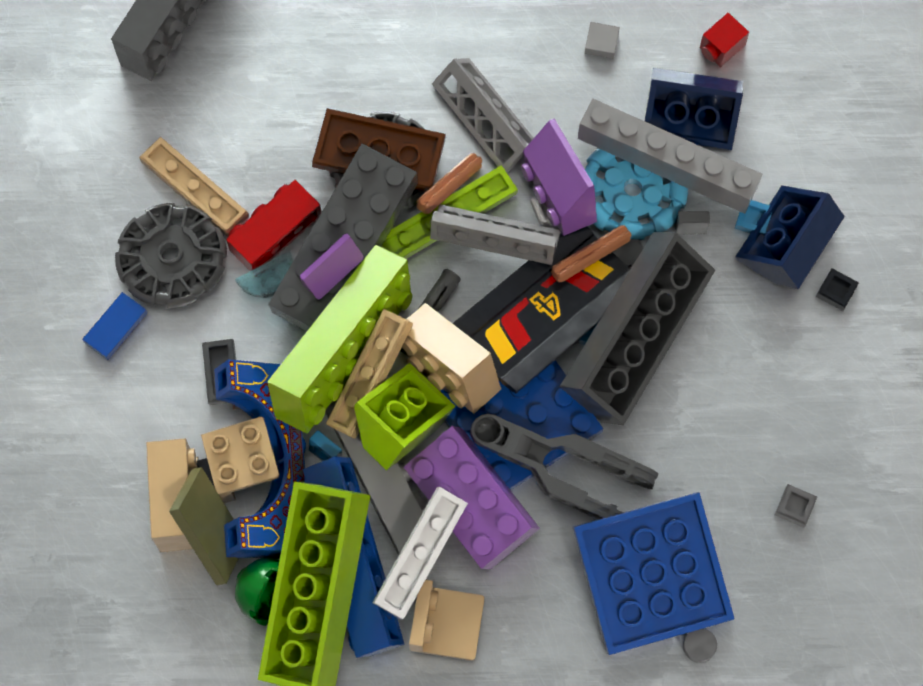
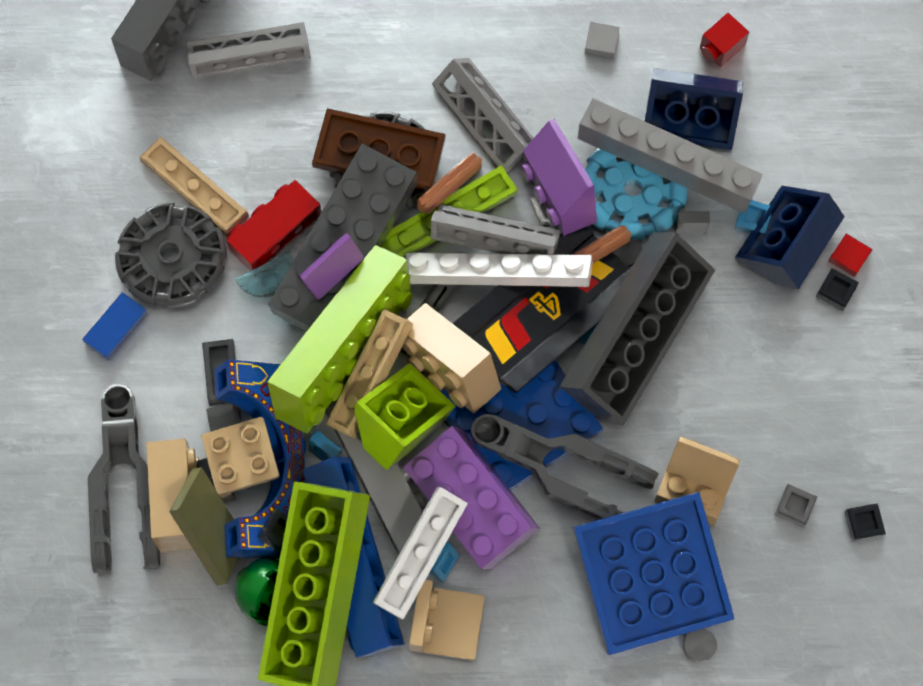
(119, 449): none -> dark grey piece
(222, 417): none -> dark grey tile
(248, 54): none -> light grey fence
(273, 530): none -> black tile
(444, 562): none -> dark azure tile
(500, 269): none -> white plate
(698, 470): none -> tan bracket
(850, 255): none -> red tile
(865, 522): none -> black tile

